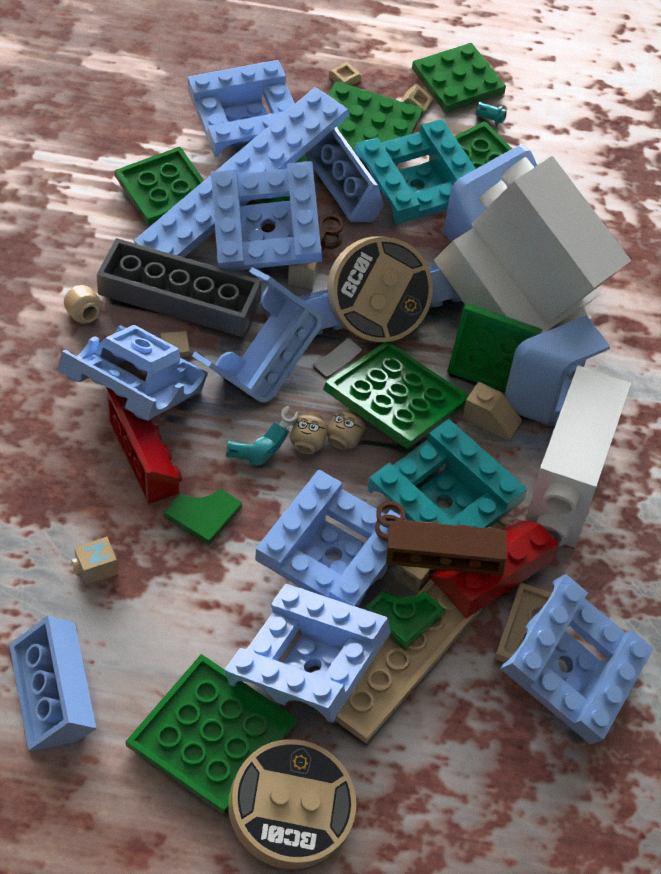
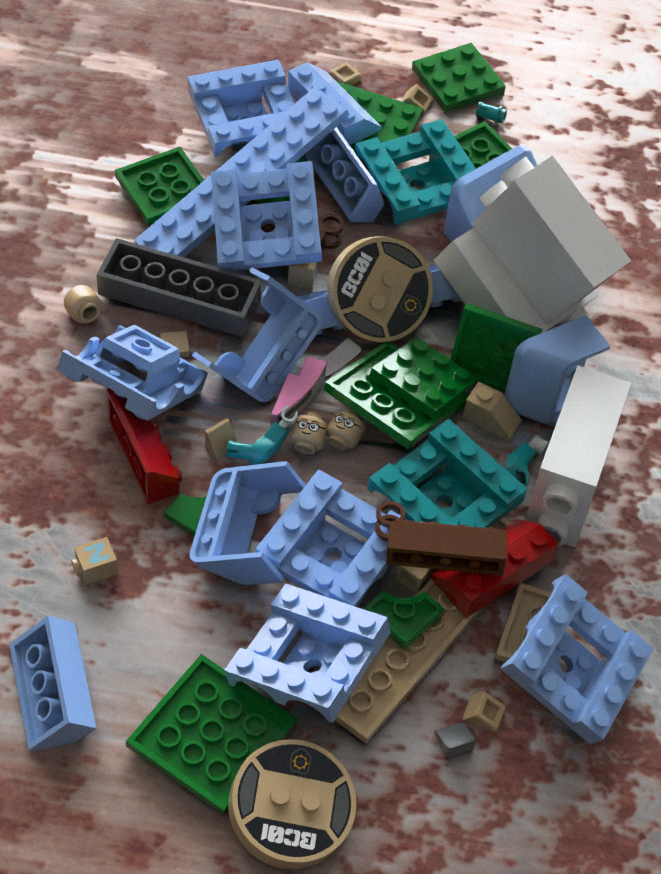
(217, 438): none -> tan slope
(230, 517): none -> light blue windscreen
(301, 389): none -> bright pink slope
(354, 127): none -> light blue slope
(424, 377): none -> green plate
(455, 739): none -> dark grey slope
(484, 711): none -> tan slope
(521, 457): none -> teal arm

